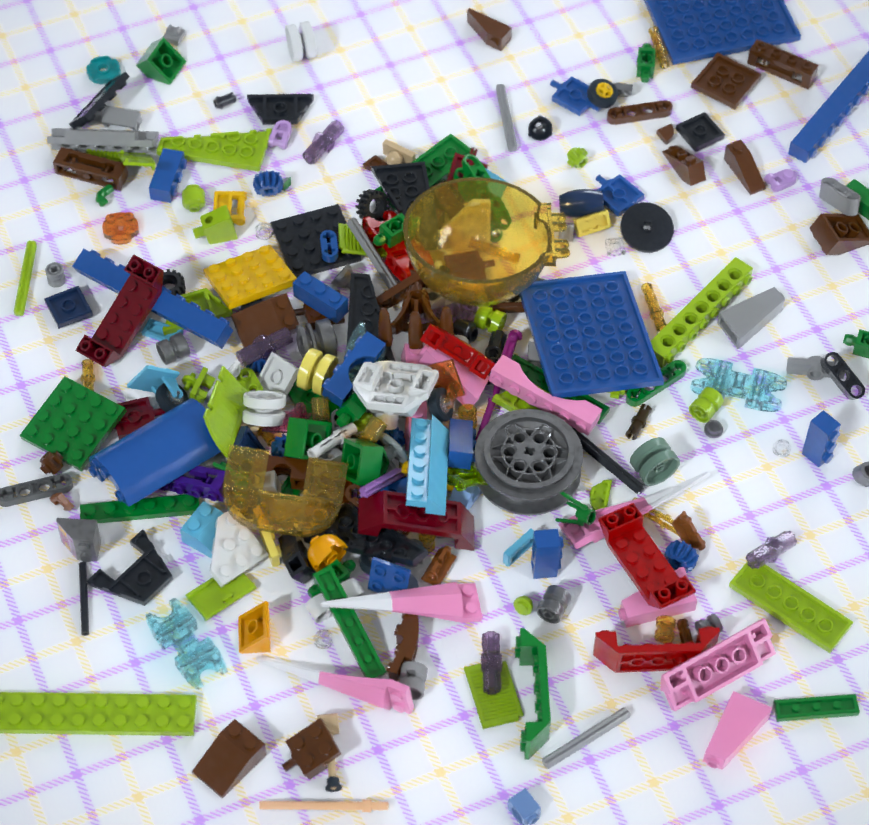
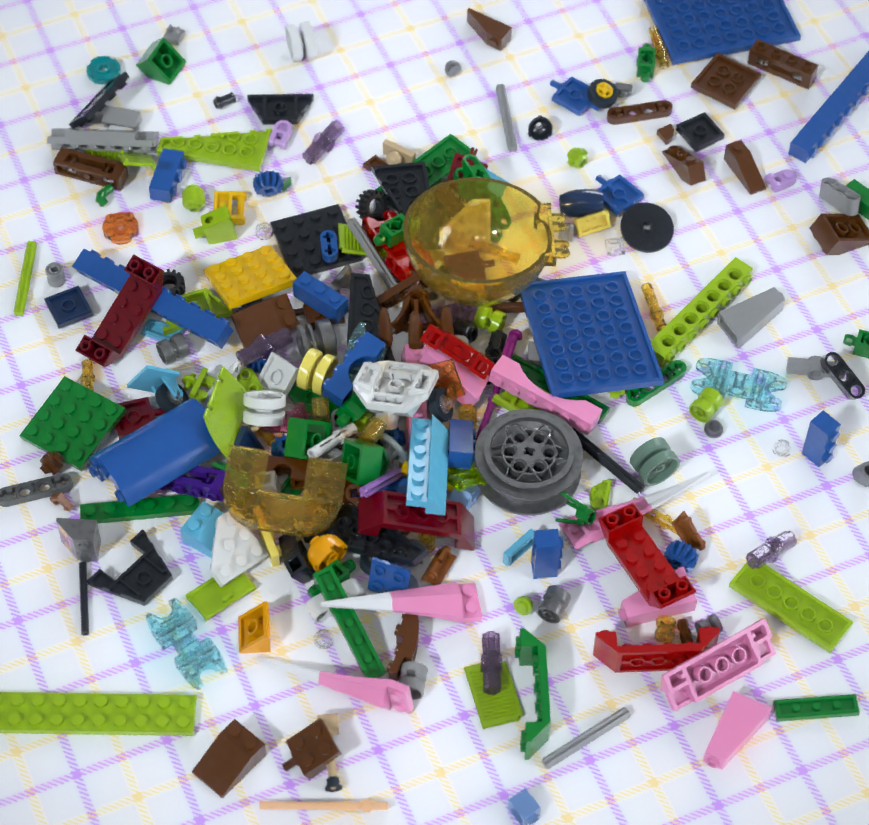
(452, 68): none -> flat silver plate
(638, 421): dark brown pin -> none

